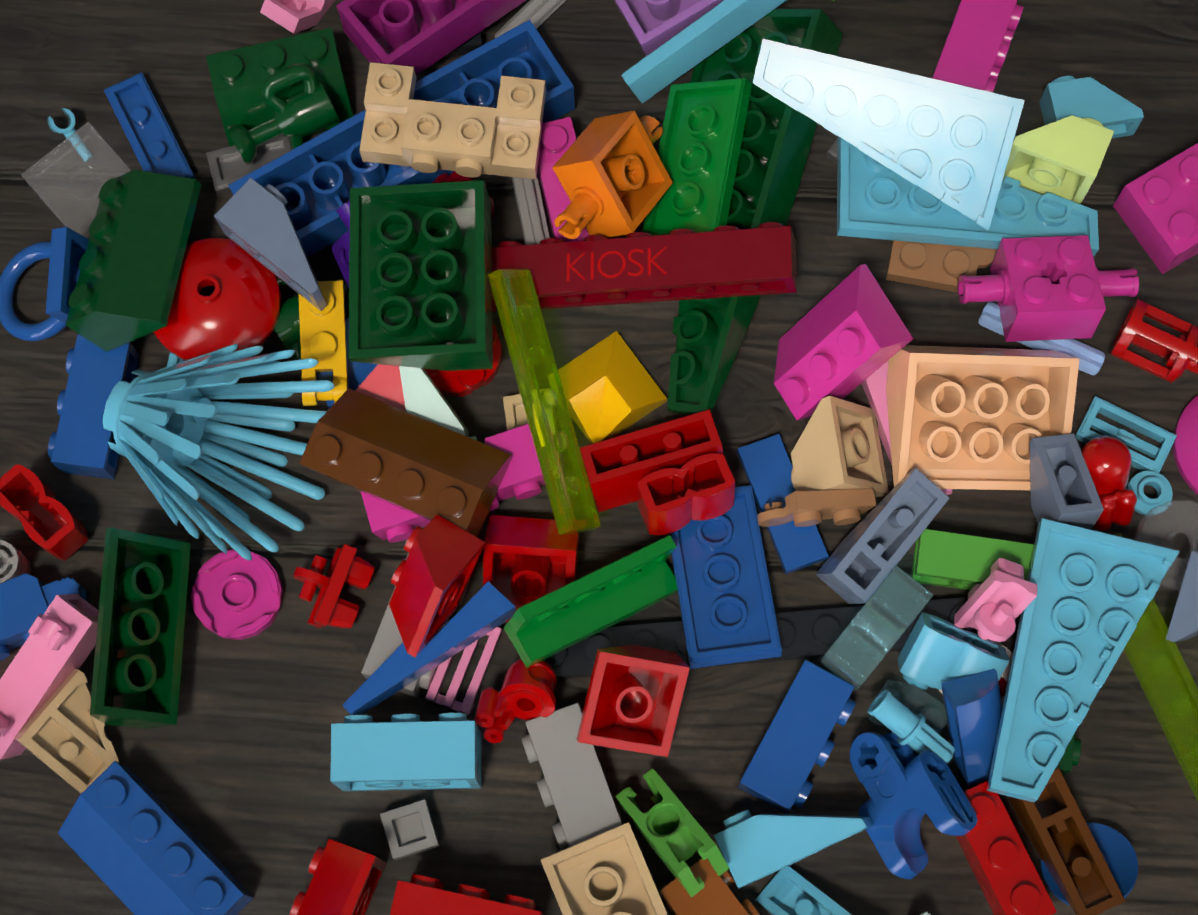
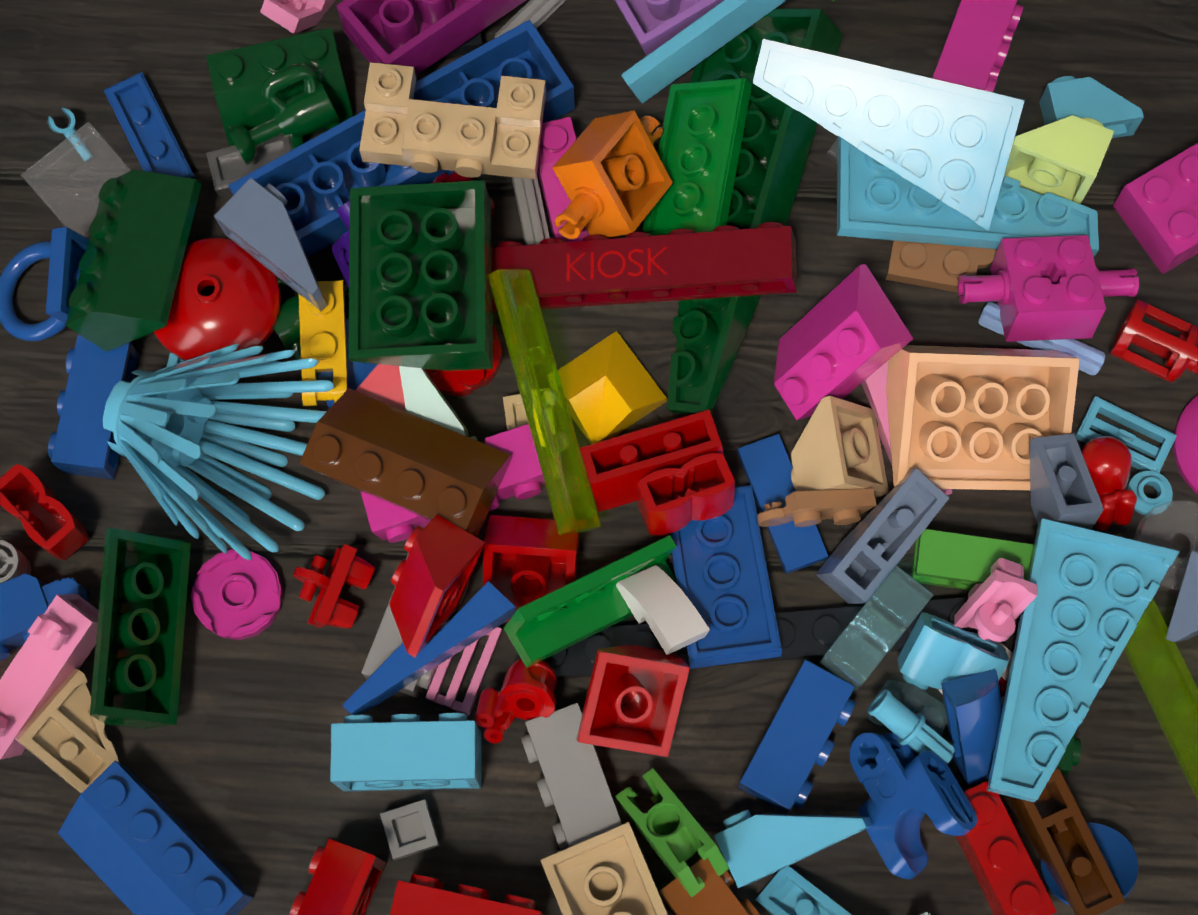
(665, 608): none -> white slope

